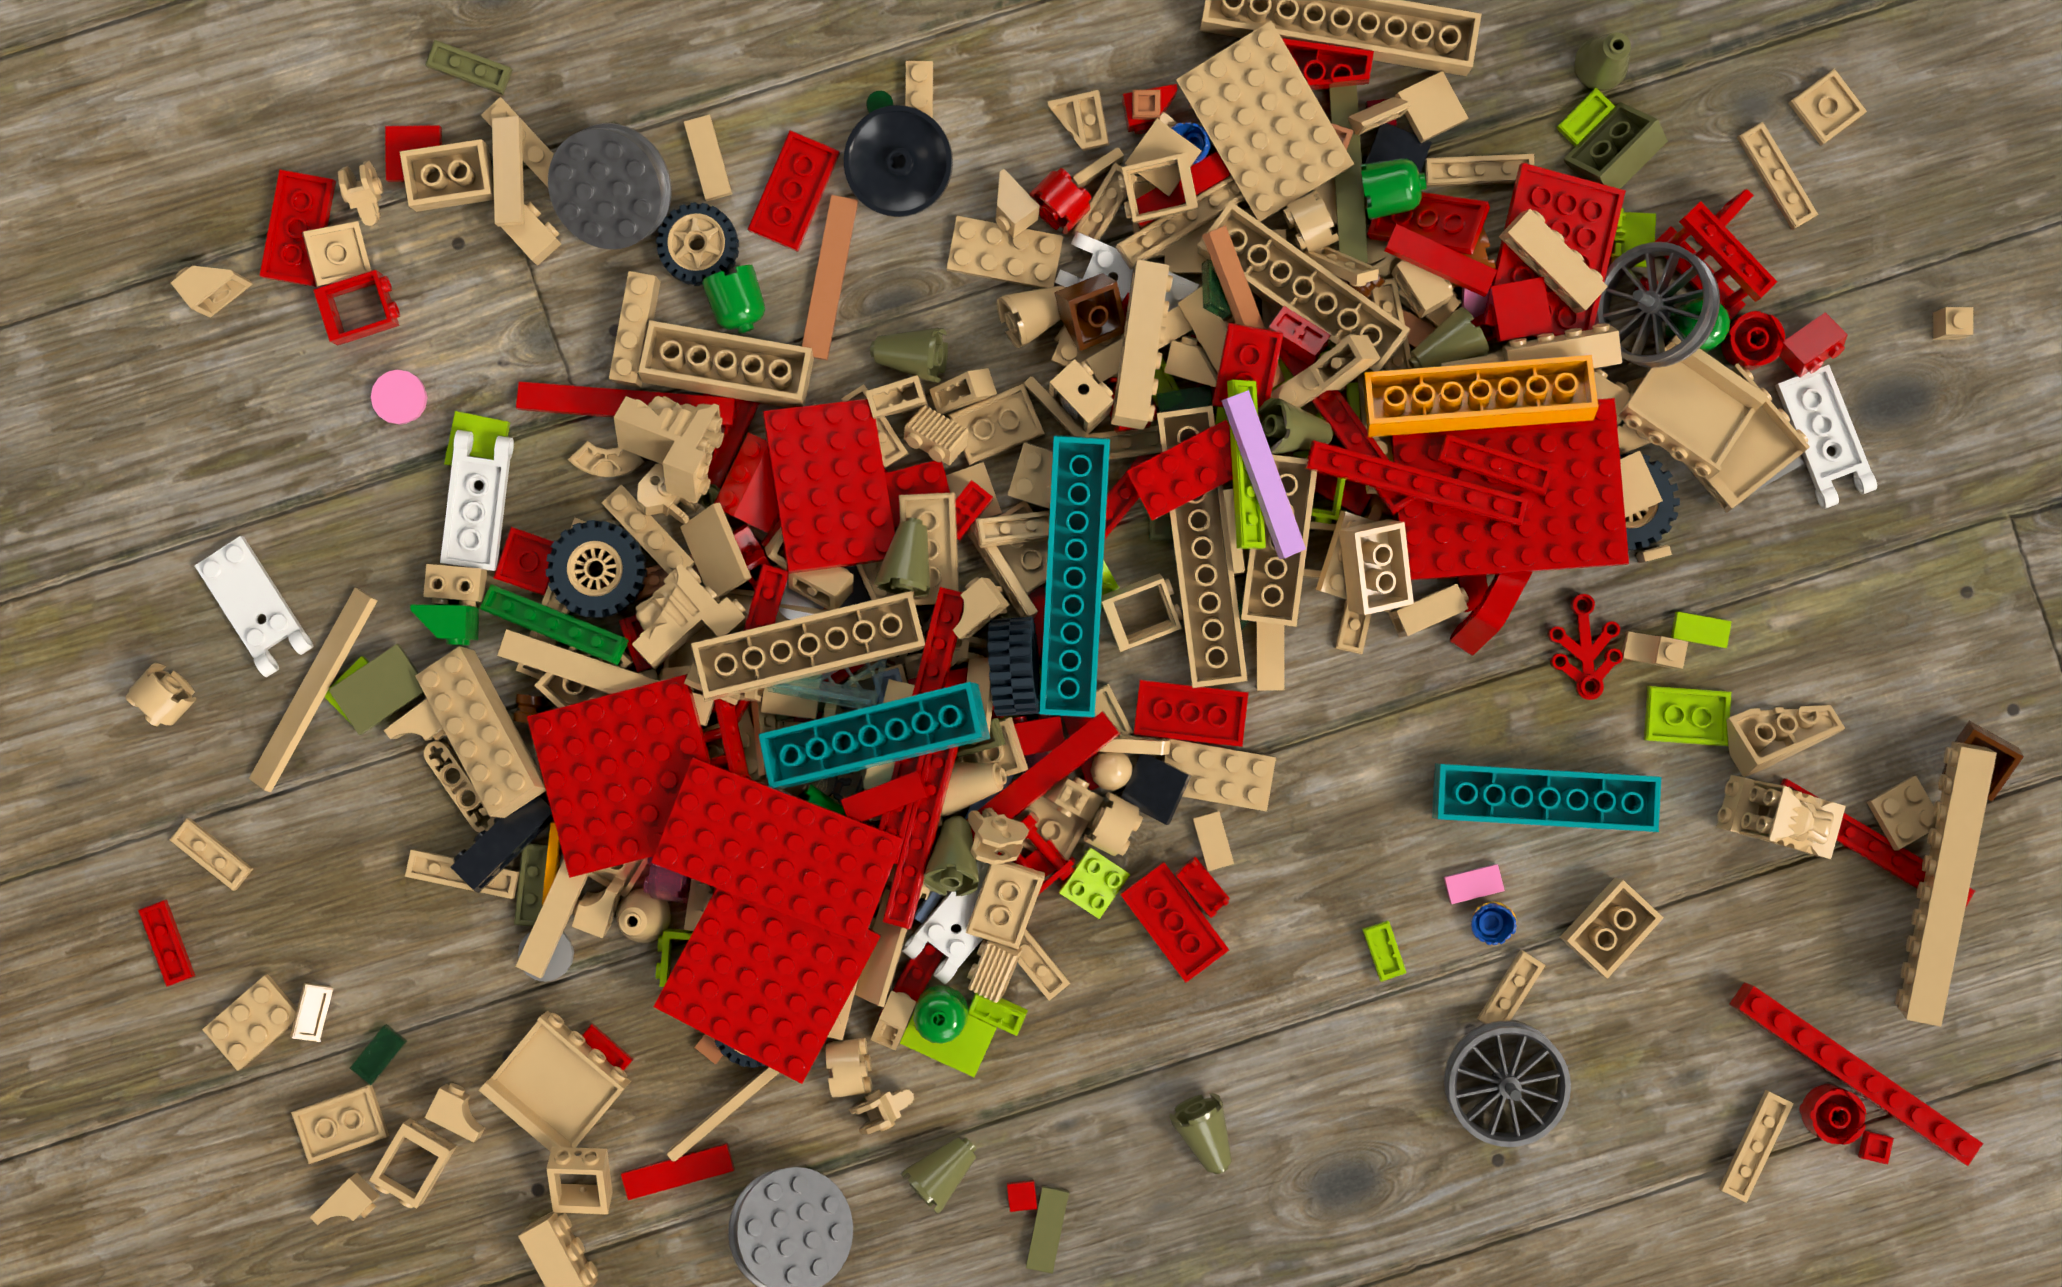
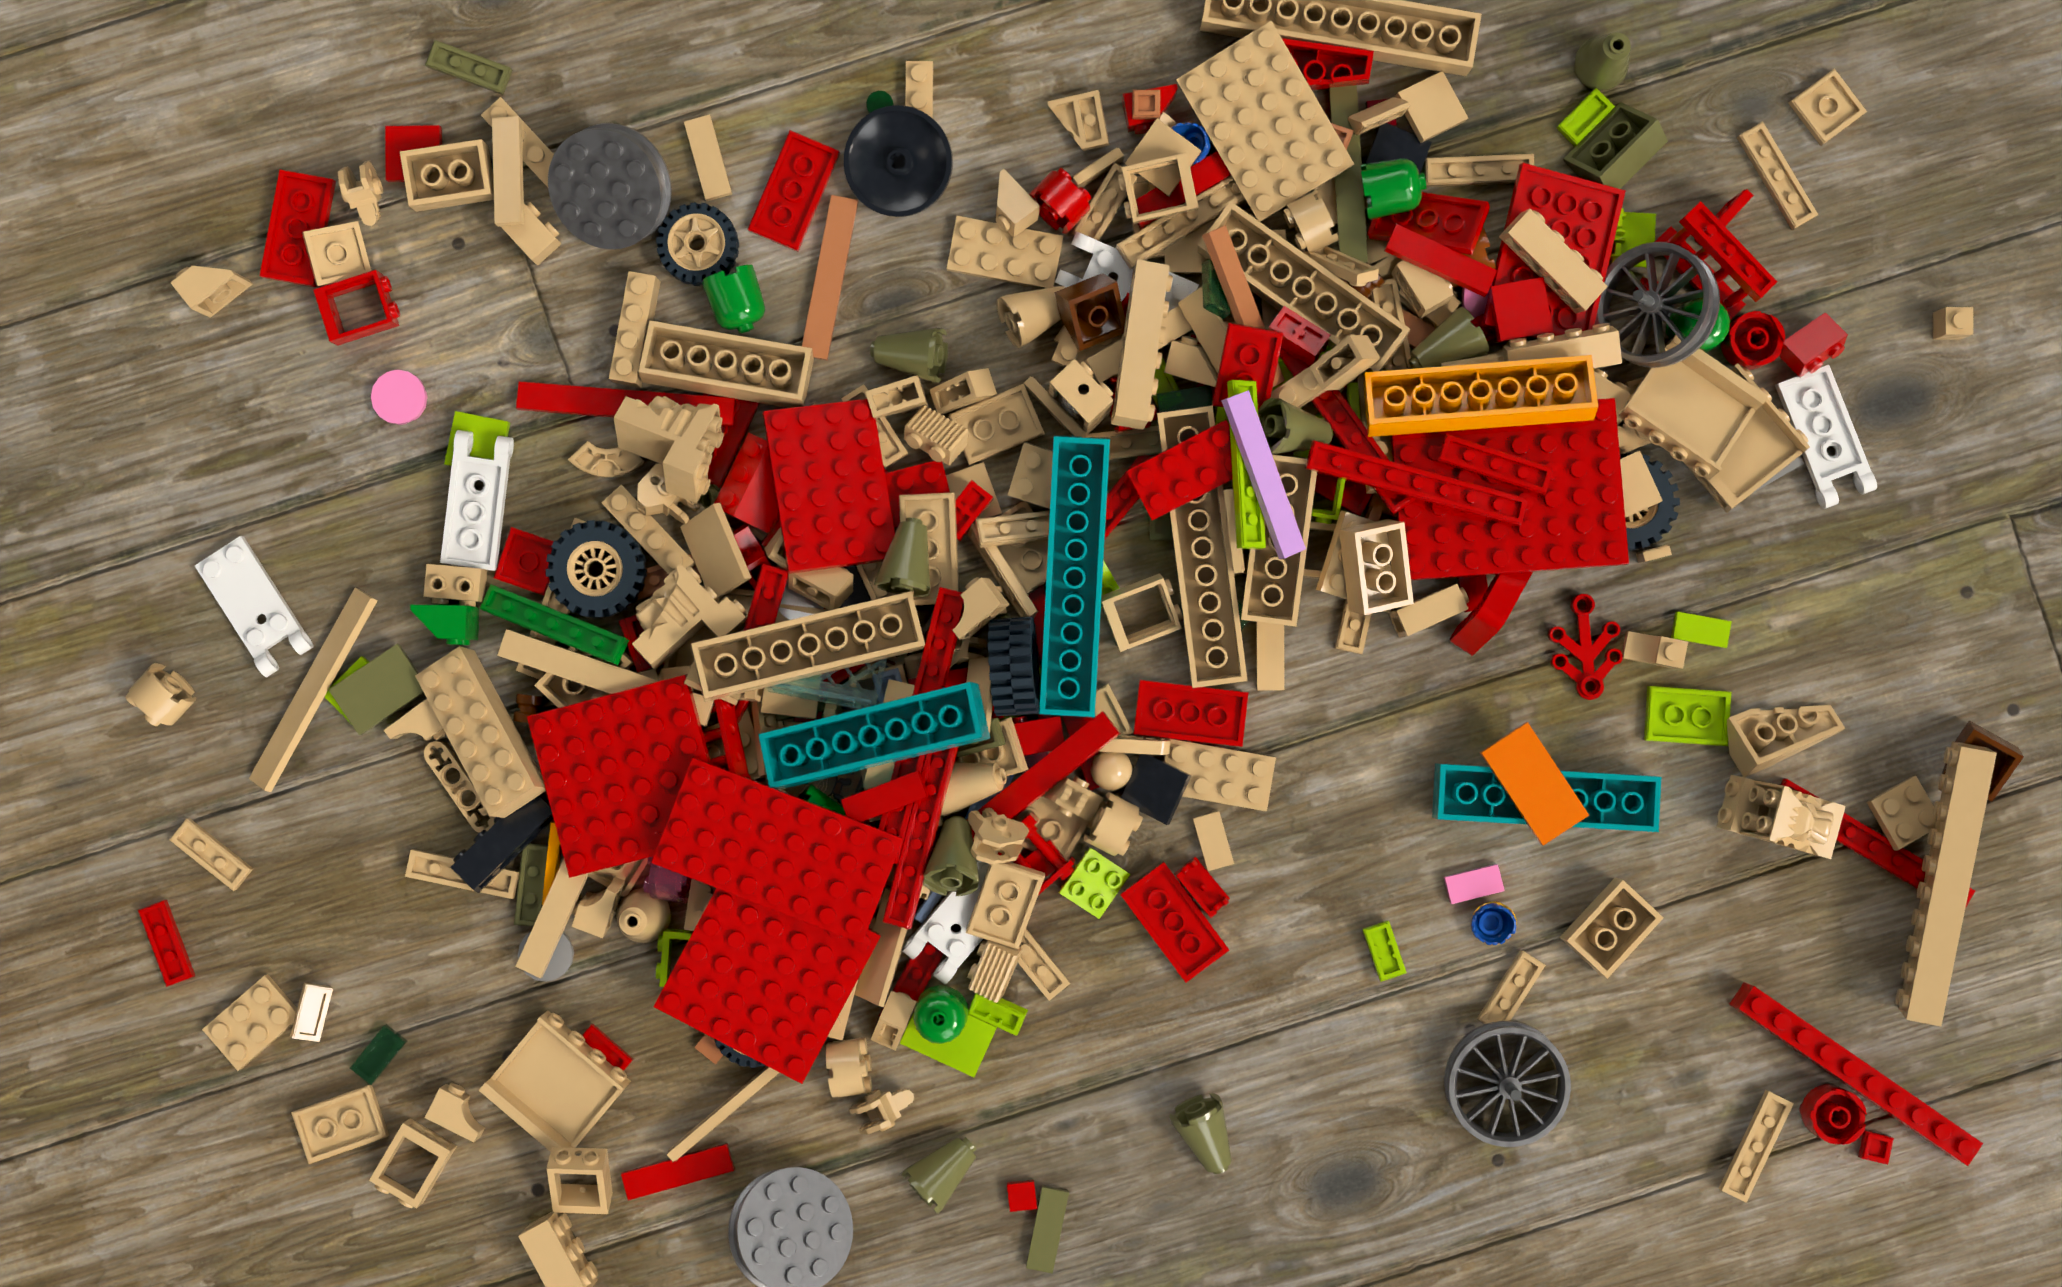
(350, 1200): tan arch -> none
(1534, 783): none -> orange tile

